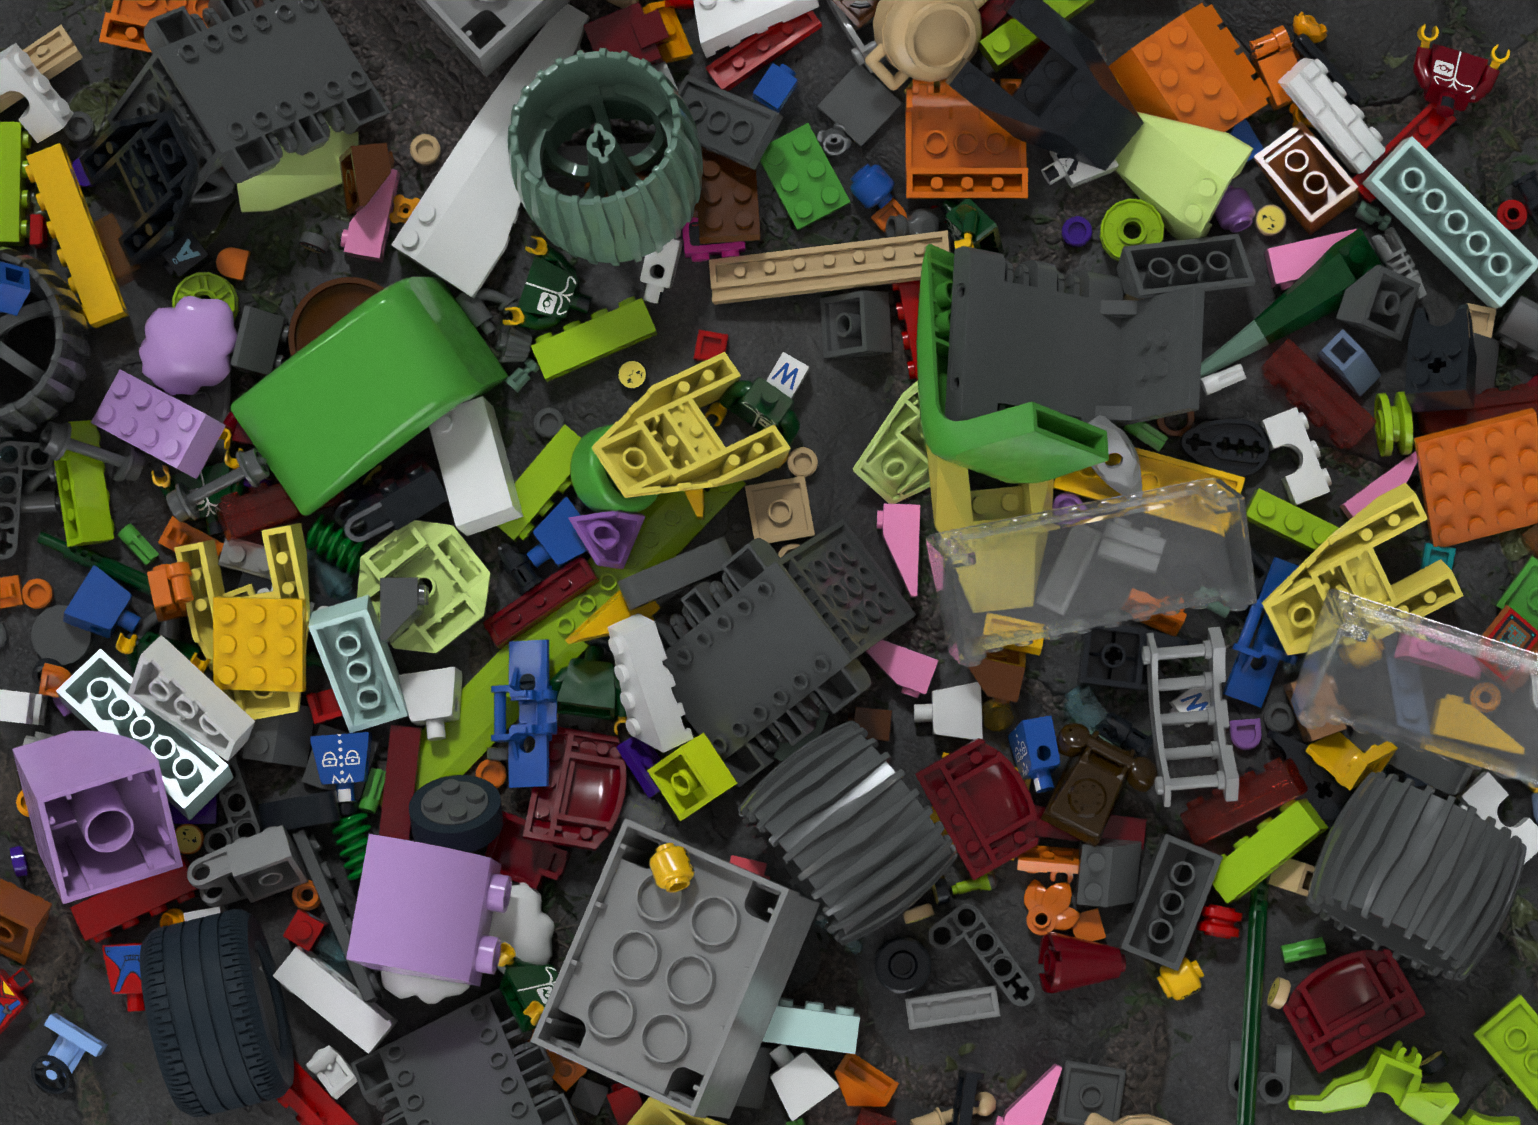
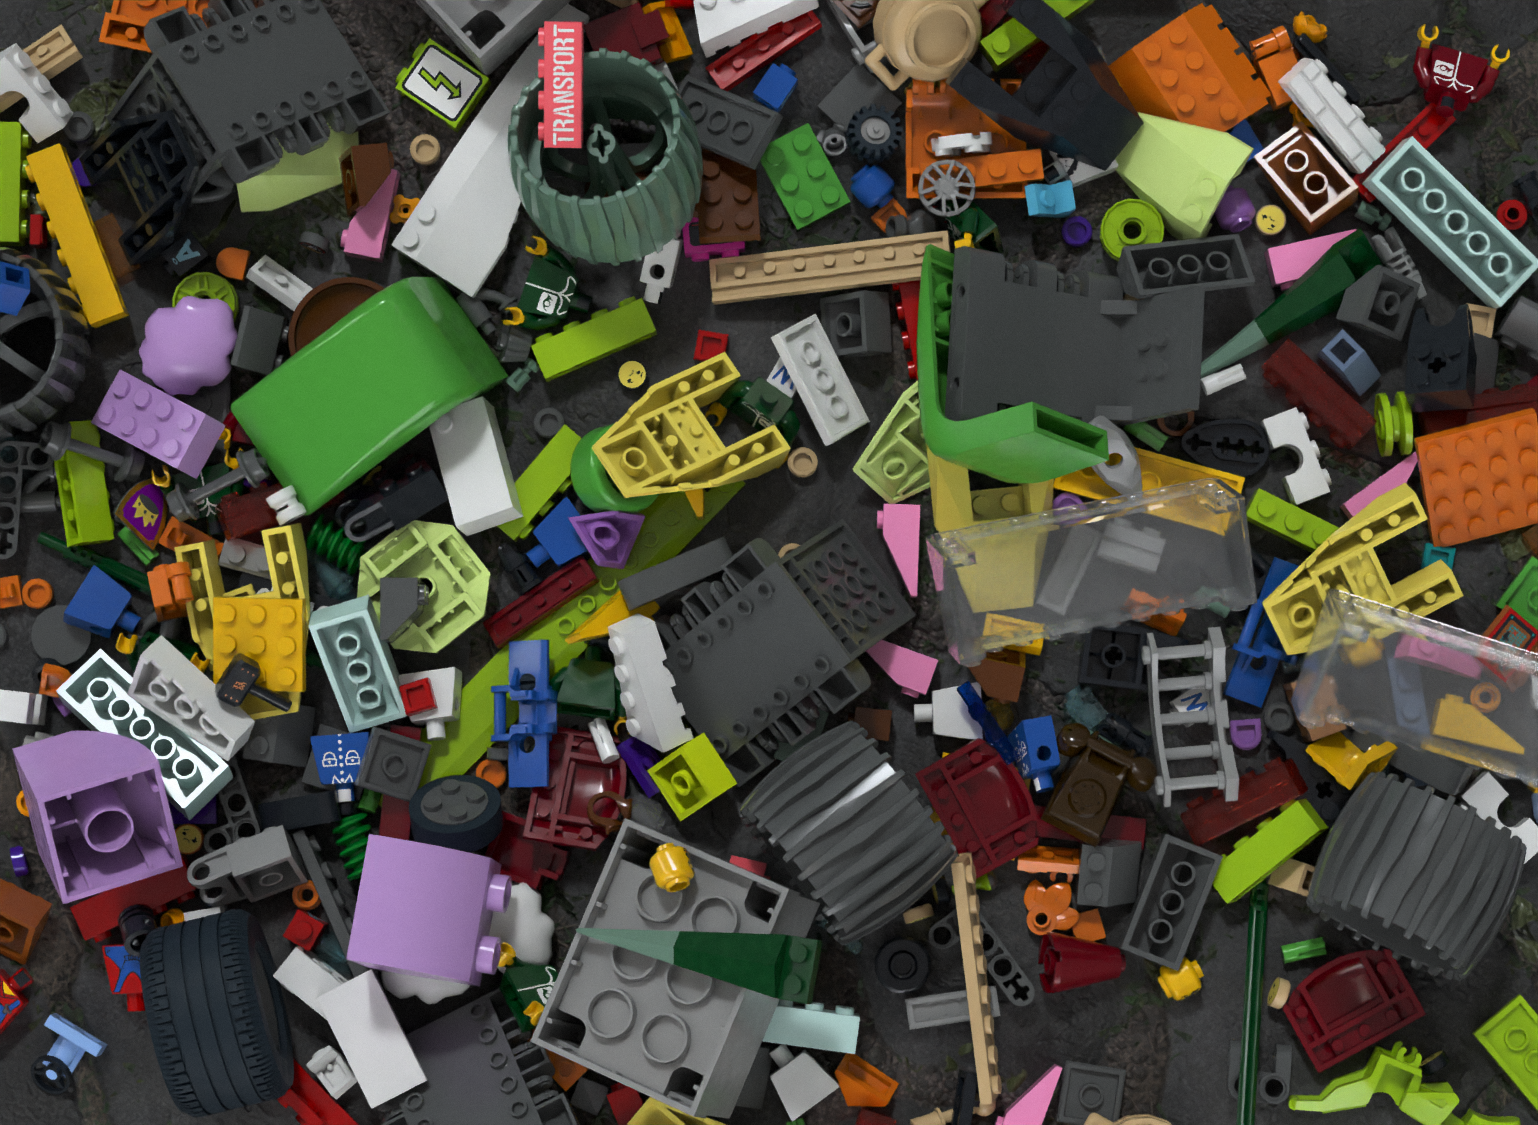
(135, 926): none -> black piece
(143, 512): none -> shield
(241, 679): none -> black piece
(278, 282): none -> white plate
(282, 499): none -> white wheel
(324, 706): red panel -> none
(371, 1038): none -> white tile
(392, 764): none -> dark grey tile
(418, 697): none -> red tile
(442, 84): none -> panel
(563, 84): none -> coral brick
(603, 740): none -> white piece
(610, 825): none -> reddish brown piece
(763, 963): none -> dark green plate
(780, 510): tan plate -> none
(820, 379): none -> white tile
(873, 134): none -> black wheel
(946, 188): none -> light grey wheel
(953, 144): none -> white plate
(976, 978): none -> tan plate
(992, 730): none -> clear blue piece
(994, 169): none -> orange plate
(1050, 200): none -> medium azure slope
(1219, 921): red wheel -> none

